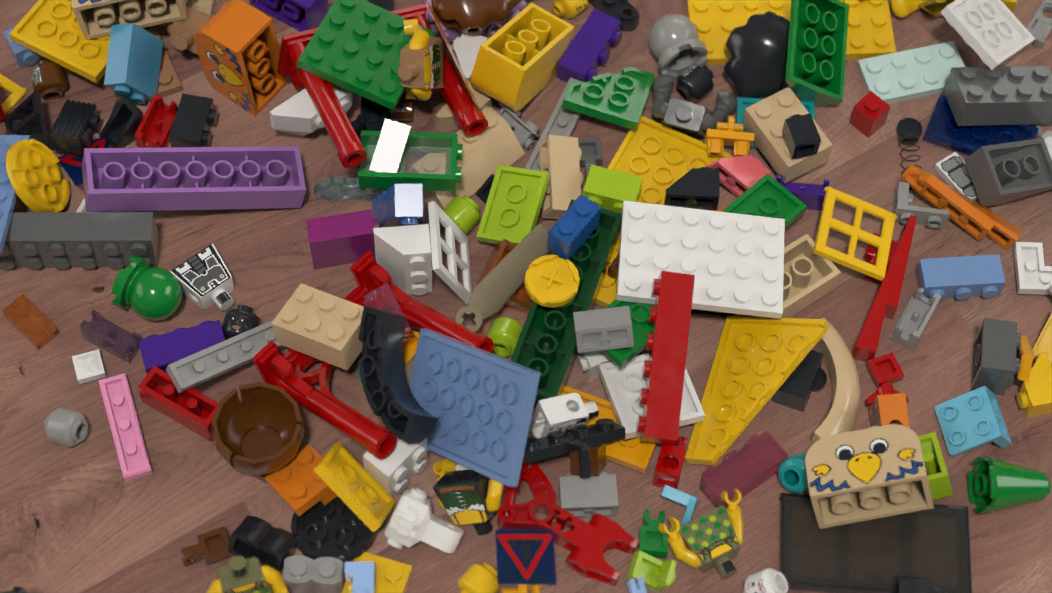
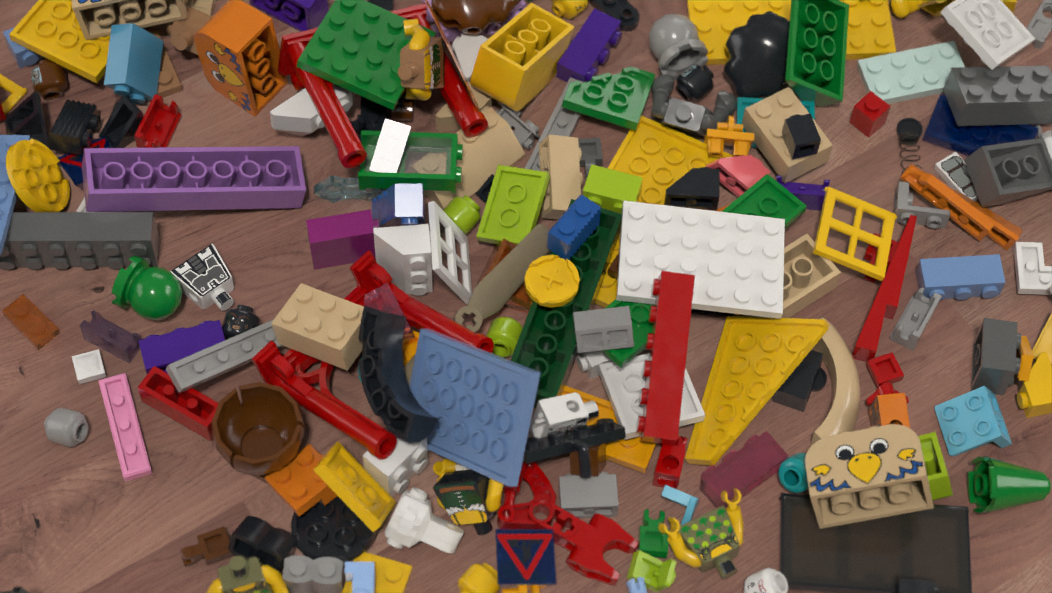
(193, 122): black brick -> none

